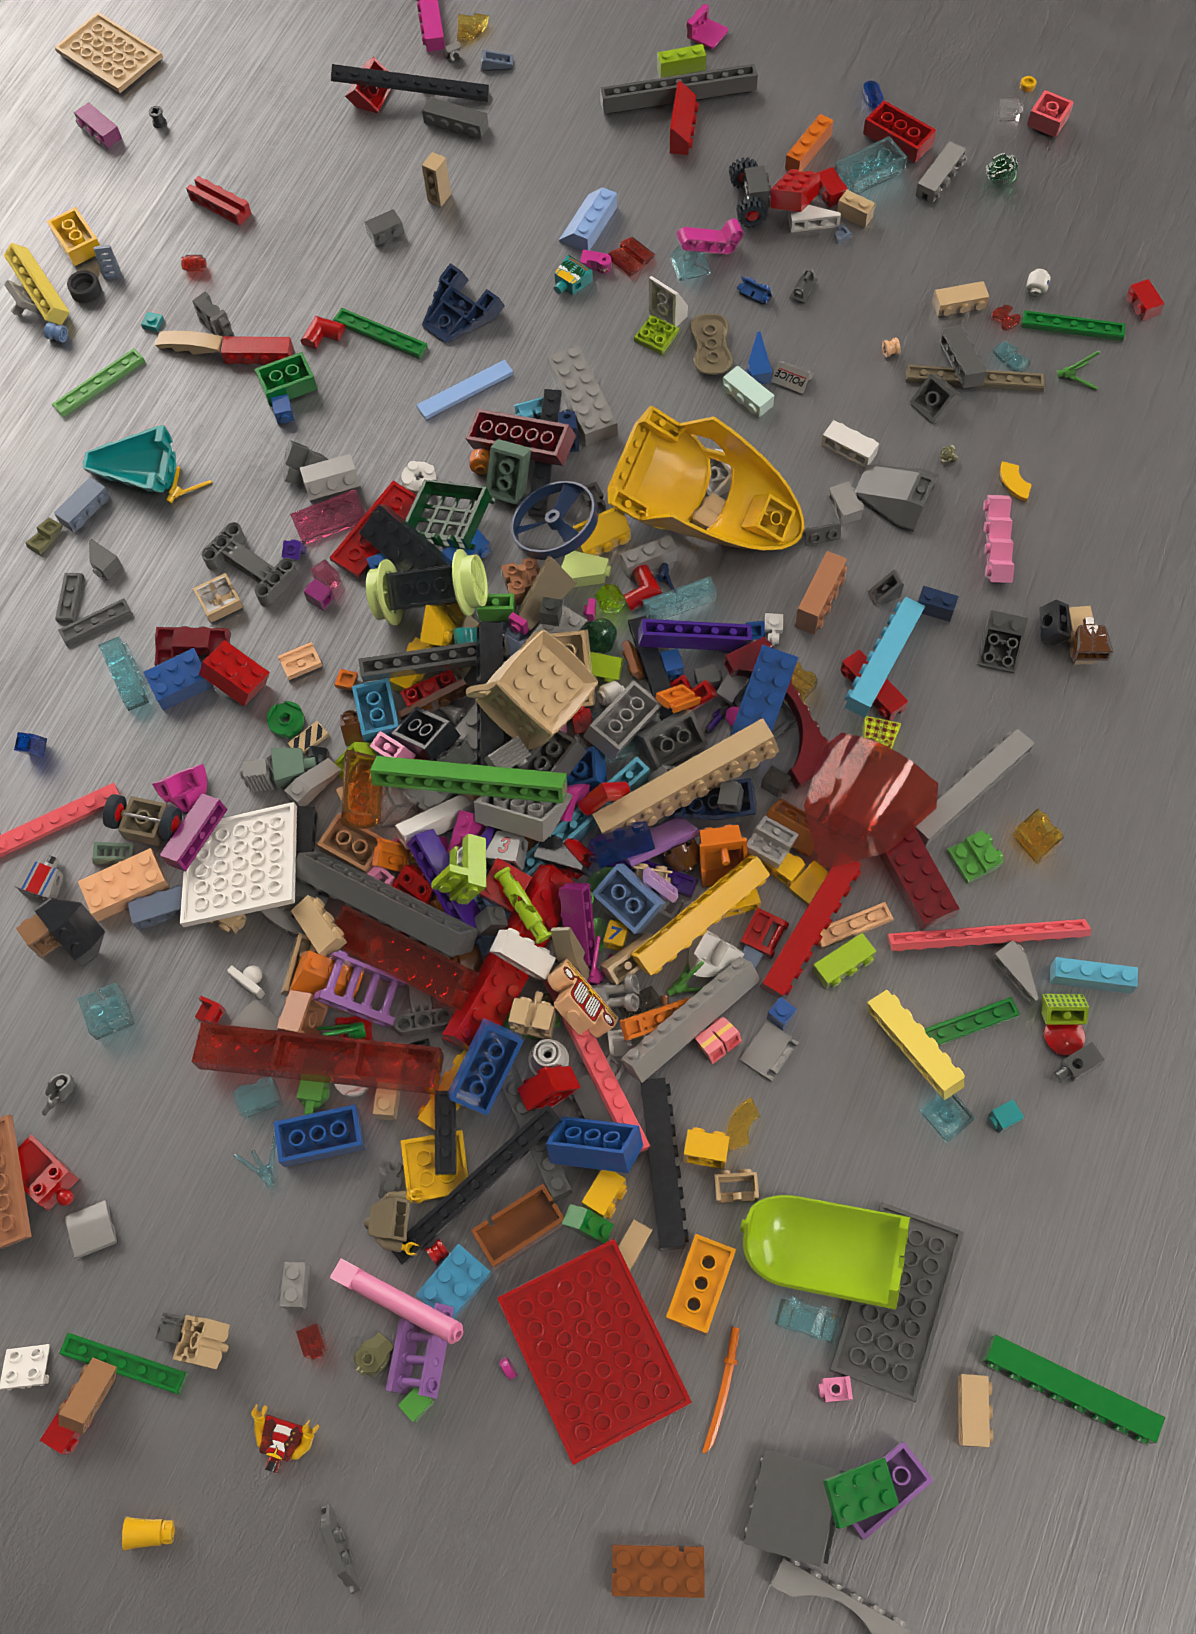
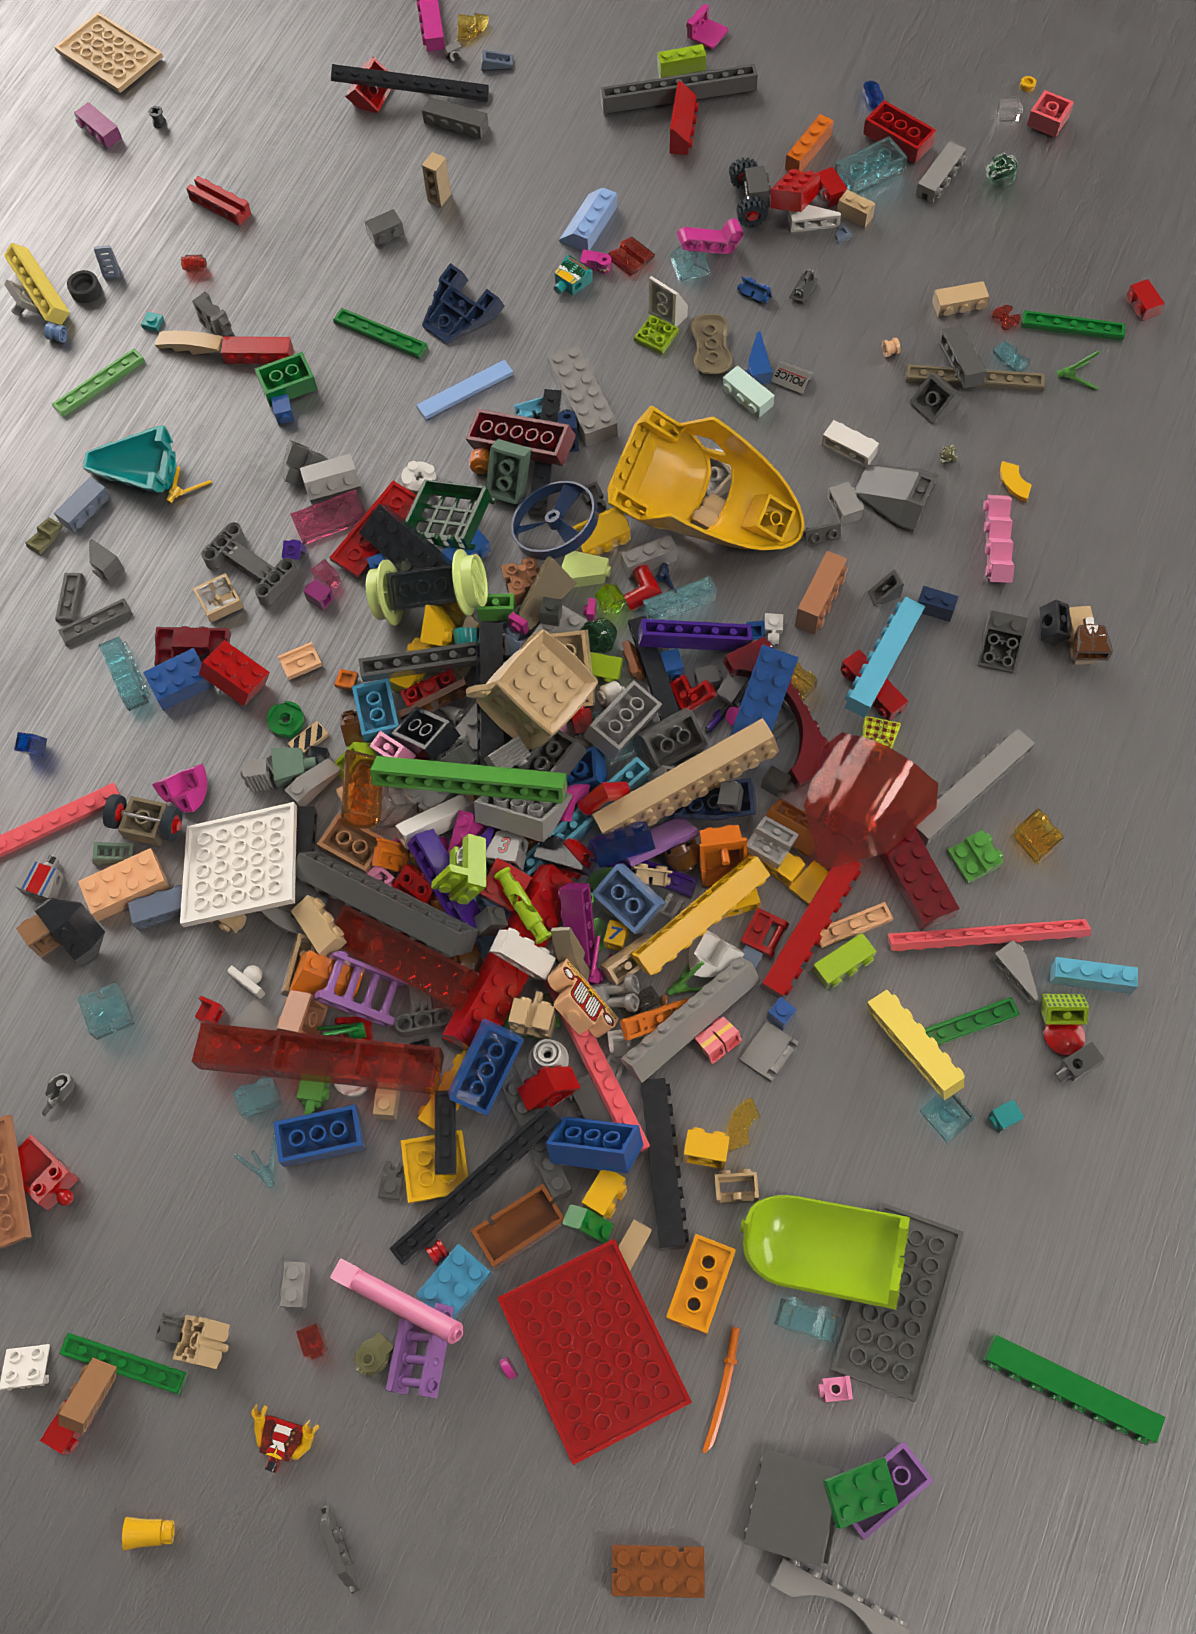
(74, 236): yellow brick -> none
(90, 1229): light grey slope -> none
(193, 832): brick -> none
(321, 328): red brick -> none
(390, 1220): dark tan torso -> none
(415, 1405): bright green brick -> none
(664, 888): lavender plate -> none
(677, 698): orange plate -> none
(974, 1411): tan brick -> none
(1038, 282): white head -> none

